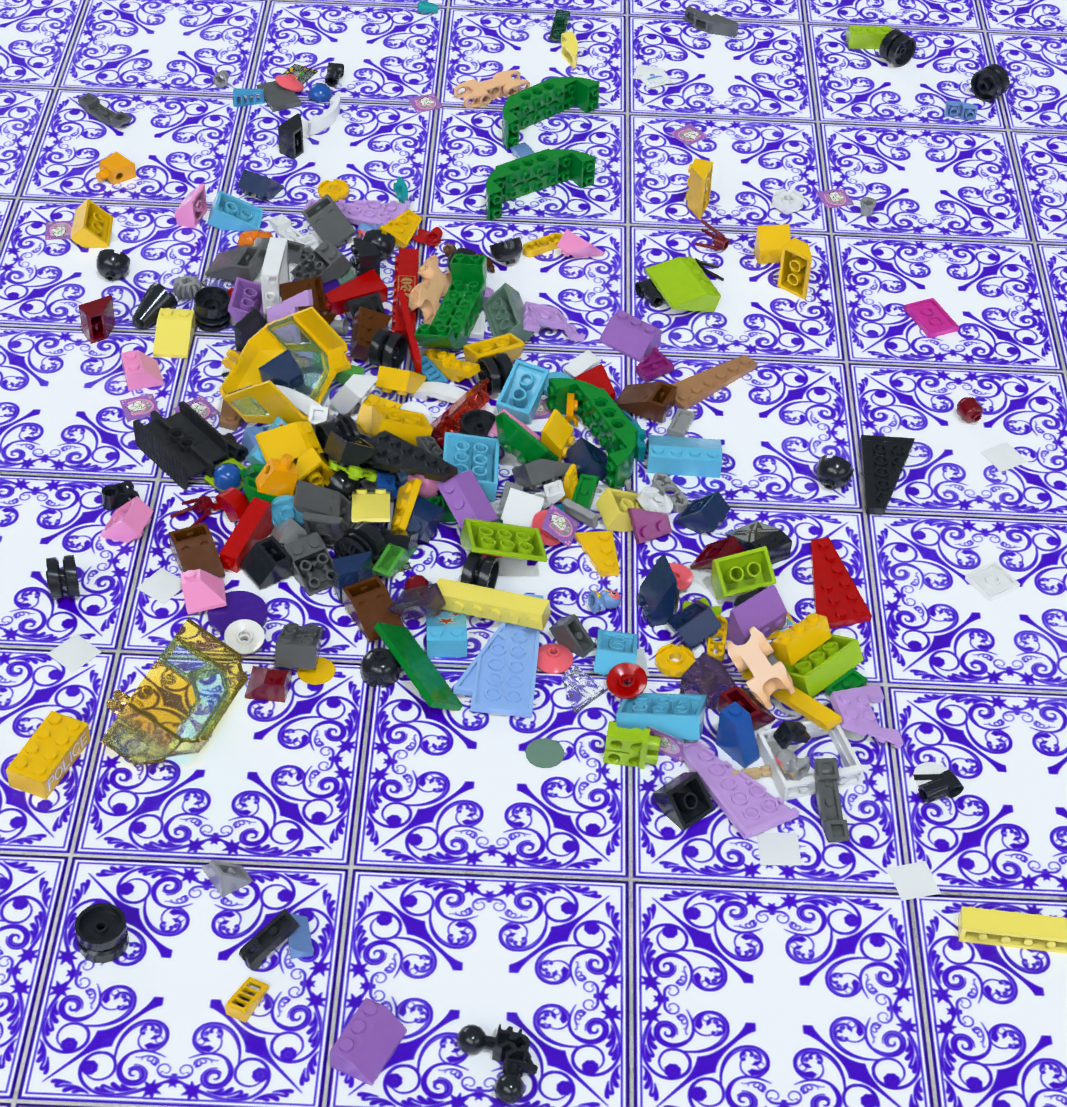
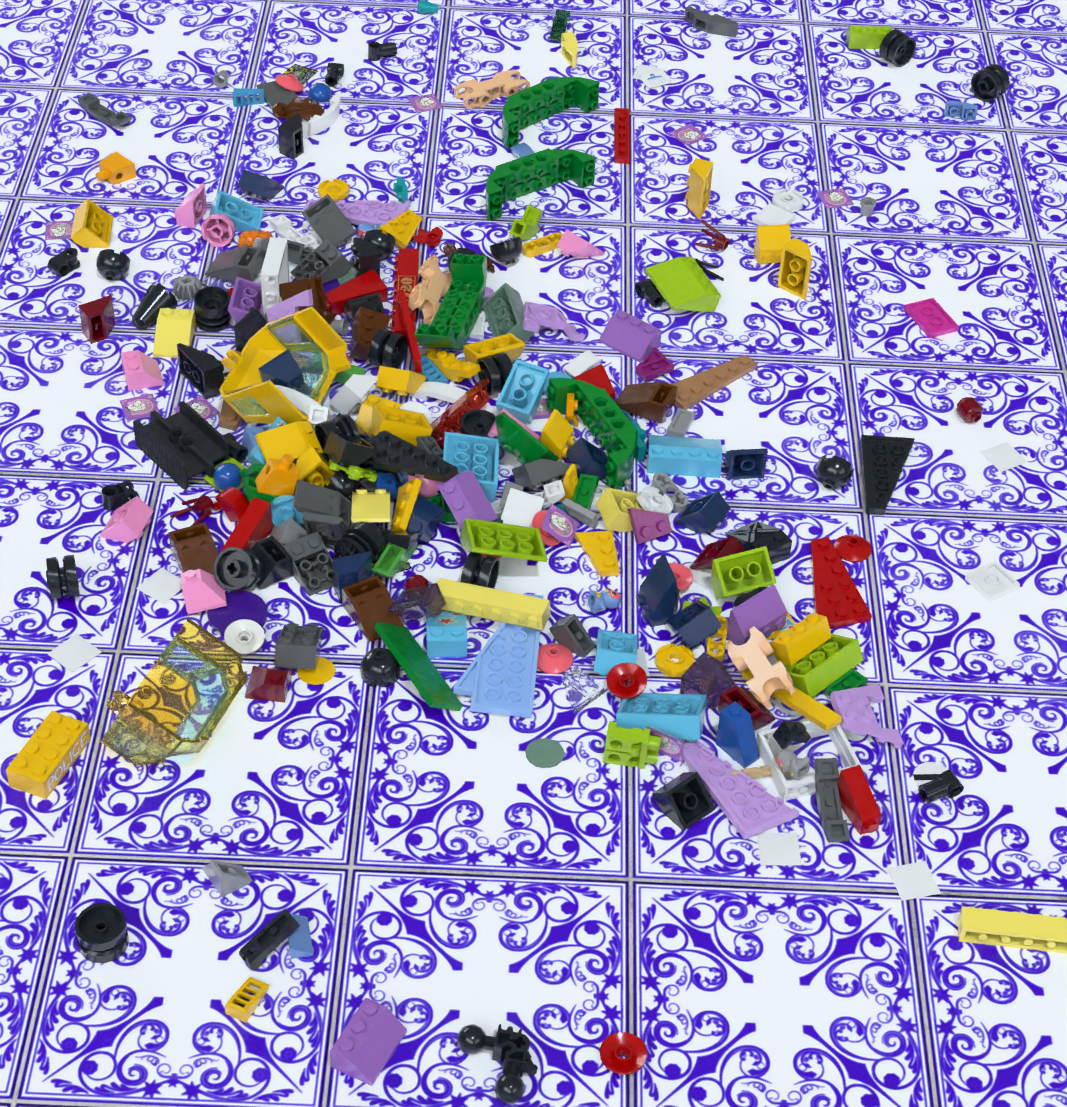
(64, 262): none -> black piece
(201, 370): none -> black slope
(218, 230): none -> bright pink cylinder
(238, 568): none -> black wheel
(304, 108): none -> reddish brown plant
(378, 50): none -> black piece
(527, 226): none -> lime brick
(622, 135): none -> red tile
(624, 1045): none -> red dish
(746, 463): none -> dark blue slope
(773, 216): none -> white tile
(852, 548): none -> red dish
(858, 800): none -> red slope

